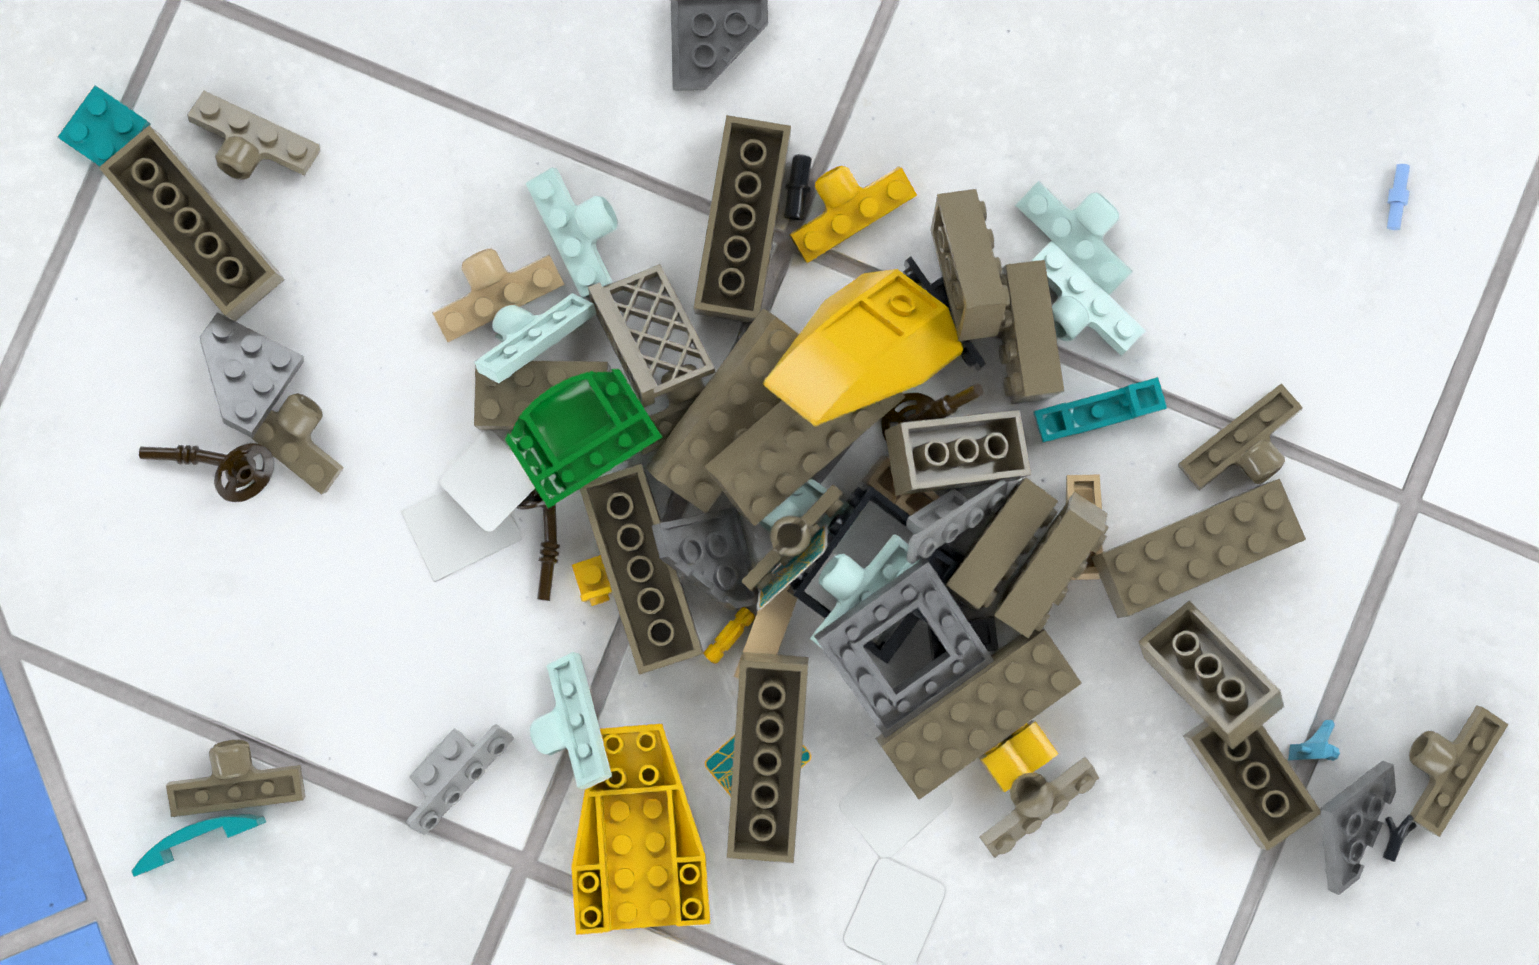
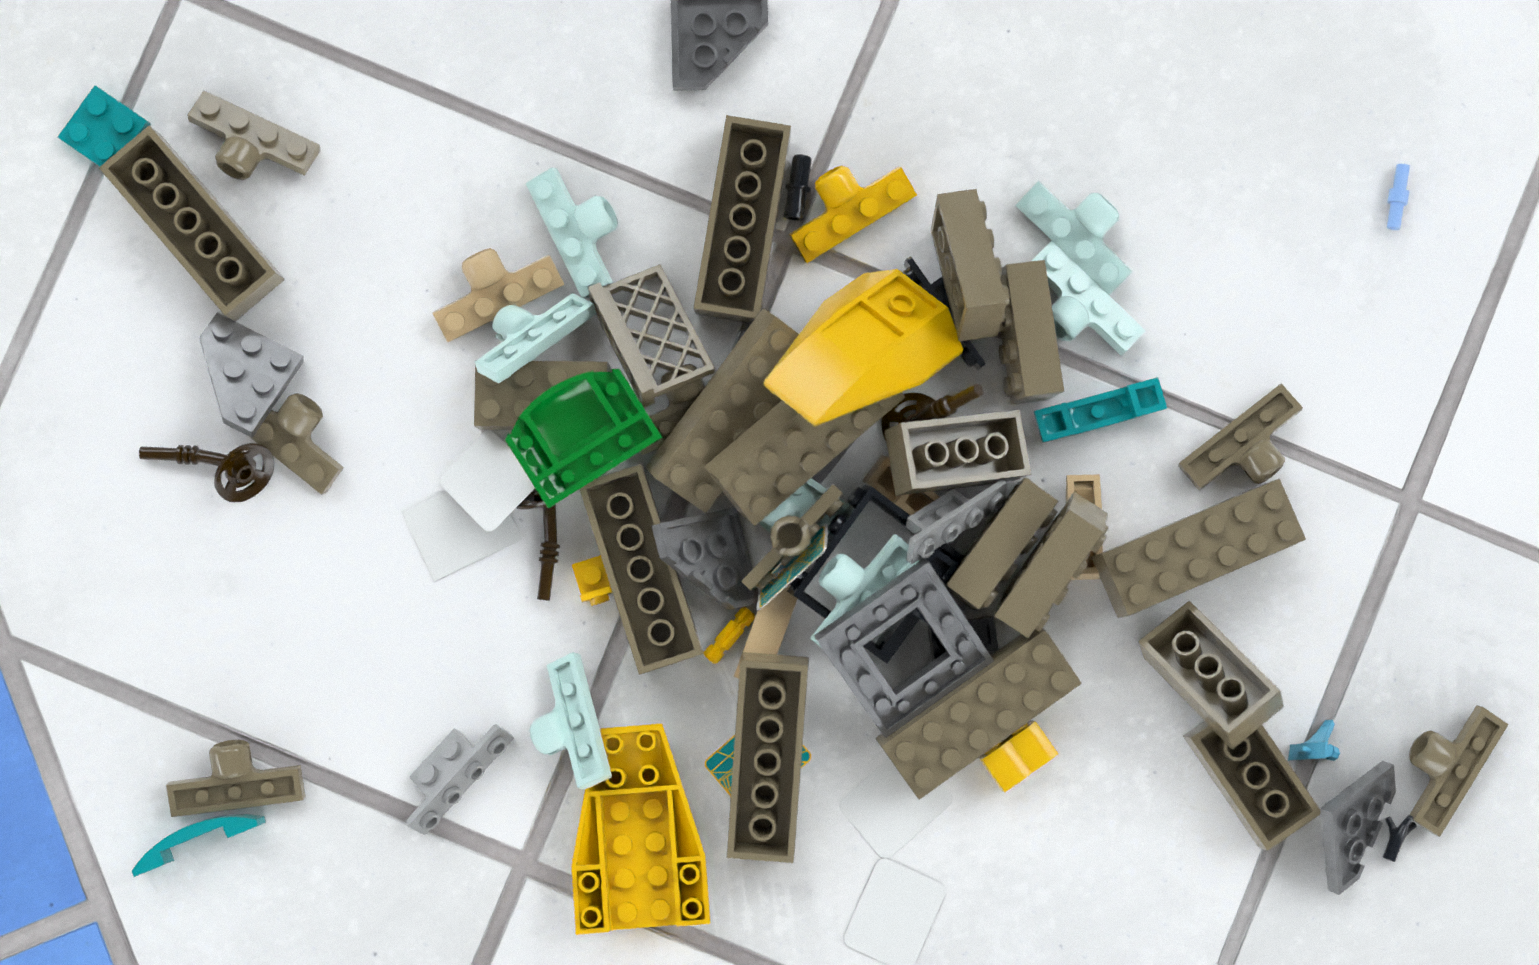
(1037, 801): dark tan plate -> none

